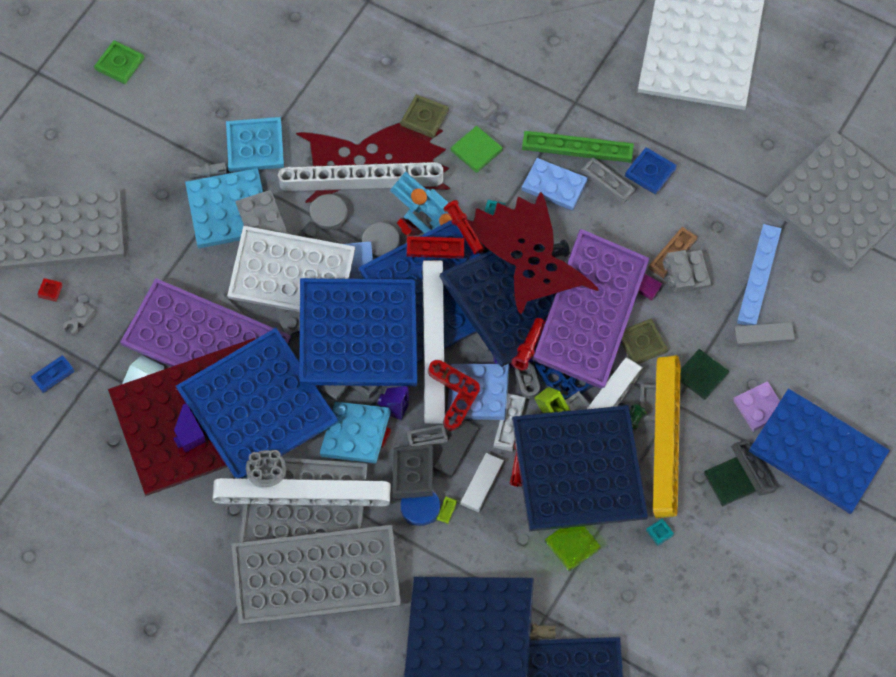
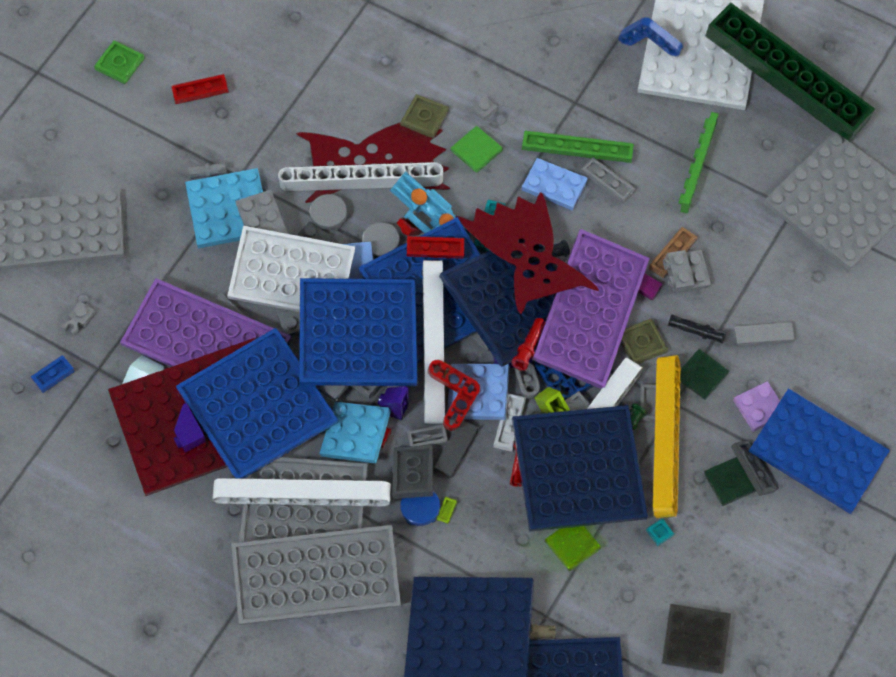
(50, 290): red plate -> none
(199, 89): none -> red plate
(254, 144): medium azure plate -> none
(265, 468): light grey tile -> none
(460, 220): red pin -> none
(482, 482): white tile -> none
(648, 28): none -> blue beam
(650, 170): blue plate -> none
(696, 168): none -> bright green plate
(696, 638): none -> clear smoke plate
(704, 331): none -> black pin
(759, 275): light blue plate -> none
(789, 72): none -> dark green brick

